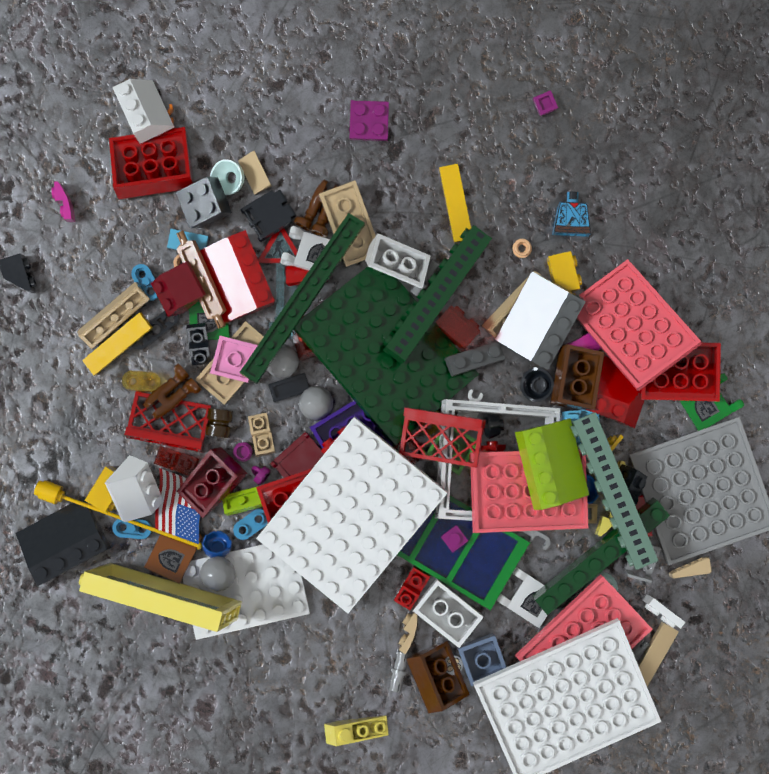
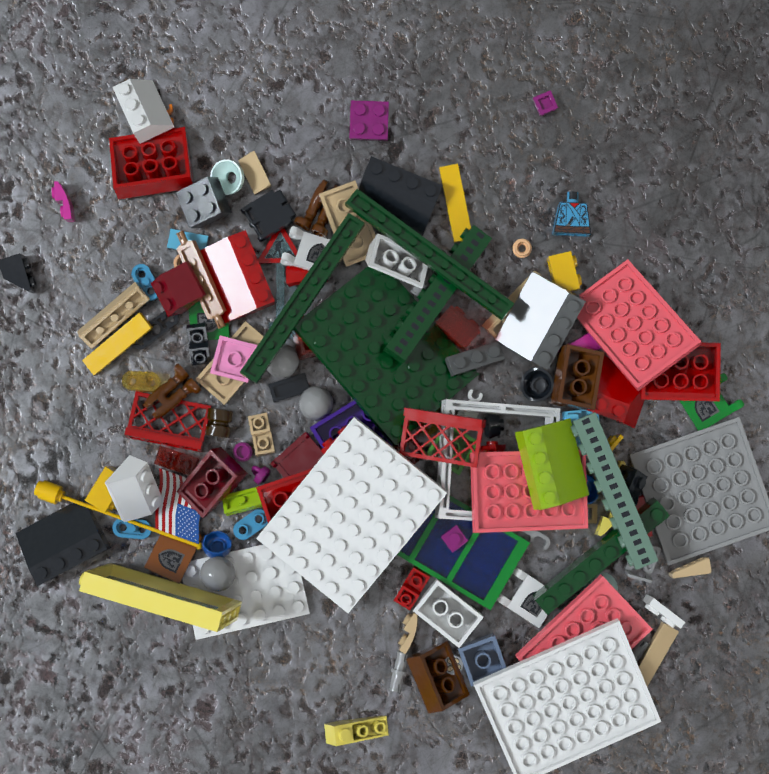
(401, 193): none -> black slope
(429, 254): none -> dark green plate

